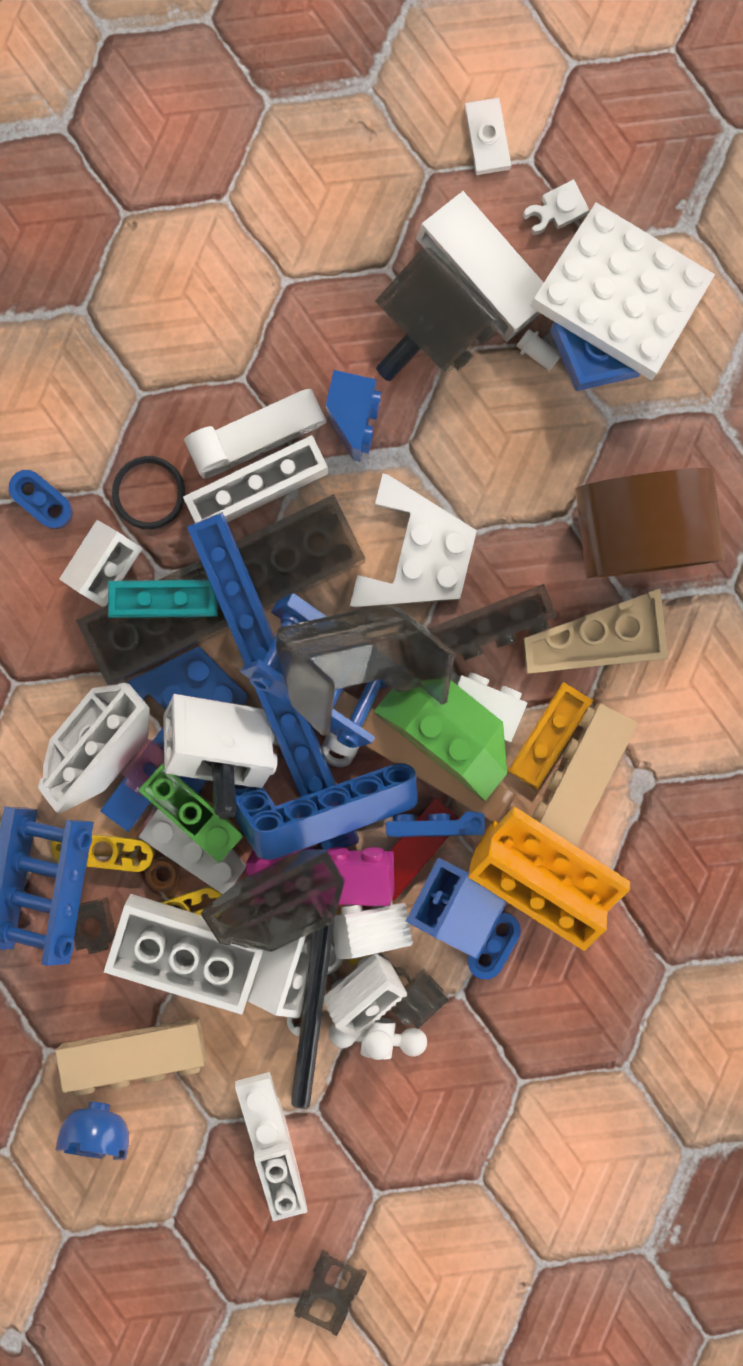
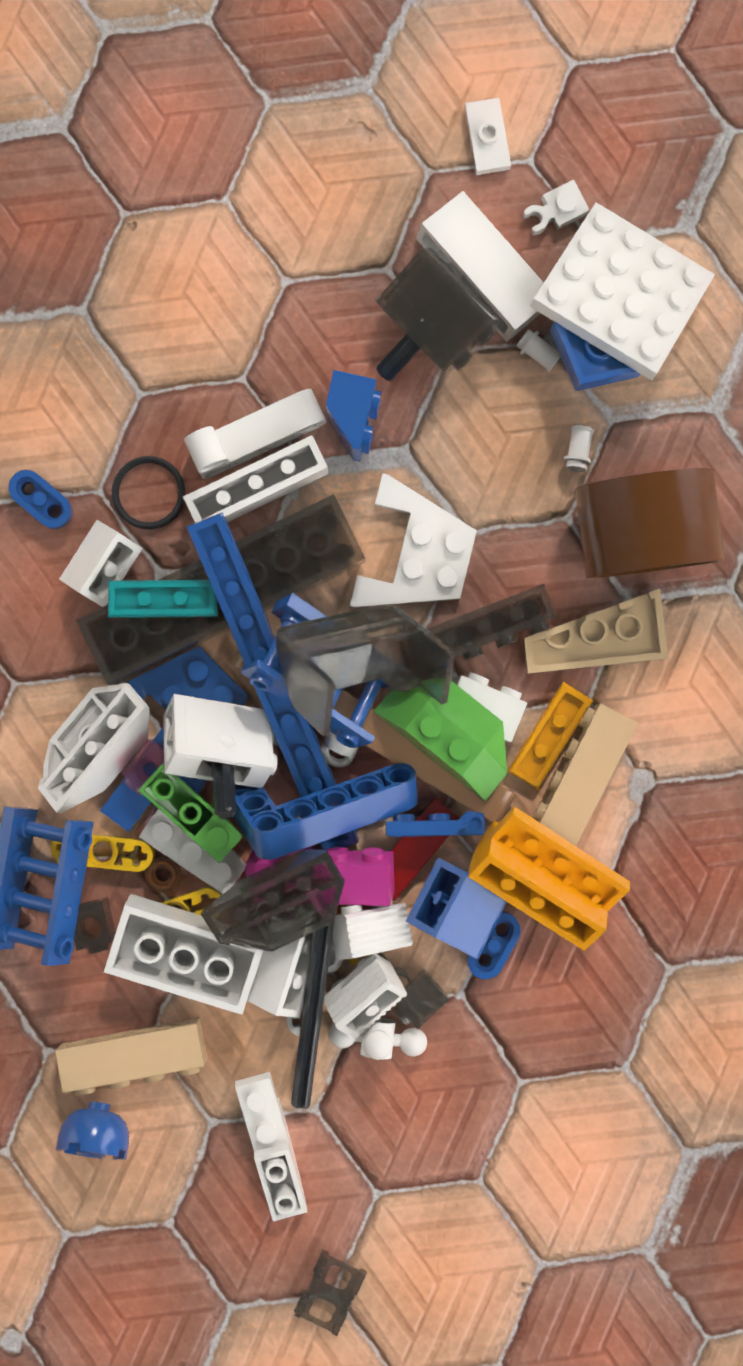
(579, 449): none -> white pin

